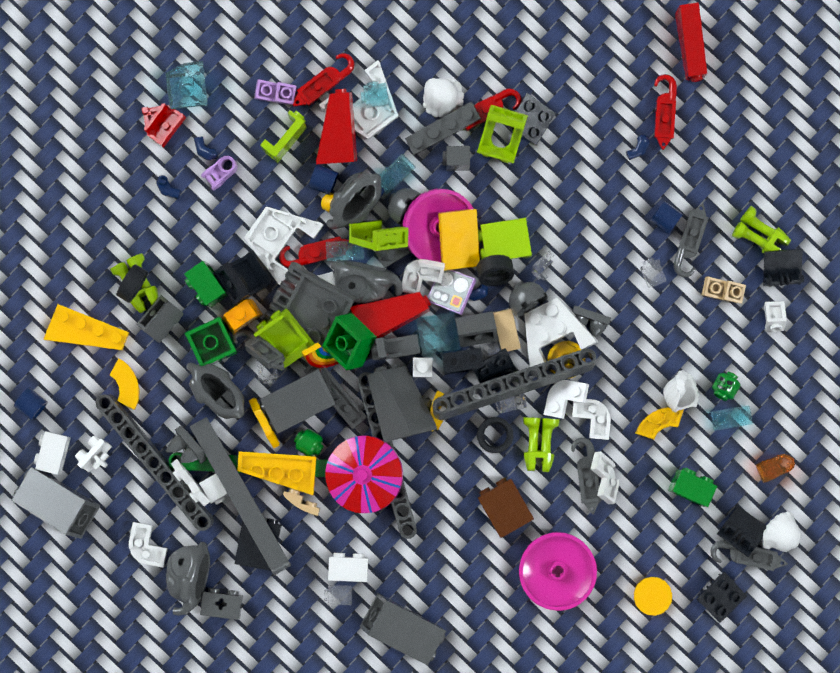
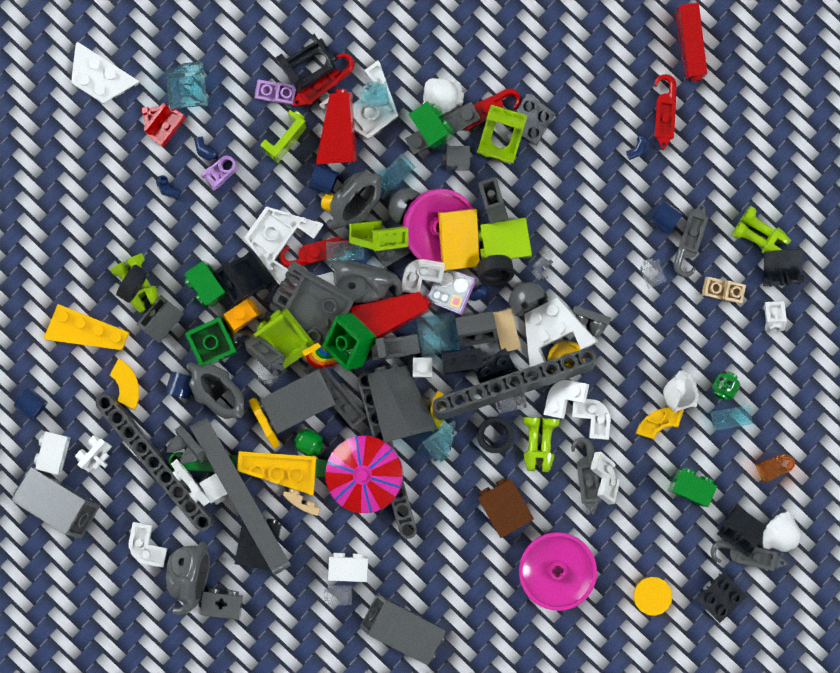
(98, 76): none -> white wing
(179, 385): none -> dark blue piece
(315, 48): none -> black panel
(431, 125): none -> green brick
(441, 442): none -> clear light blue slope
(493, 200): none -> dark grey brick

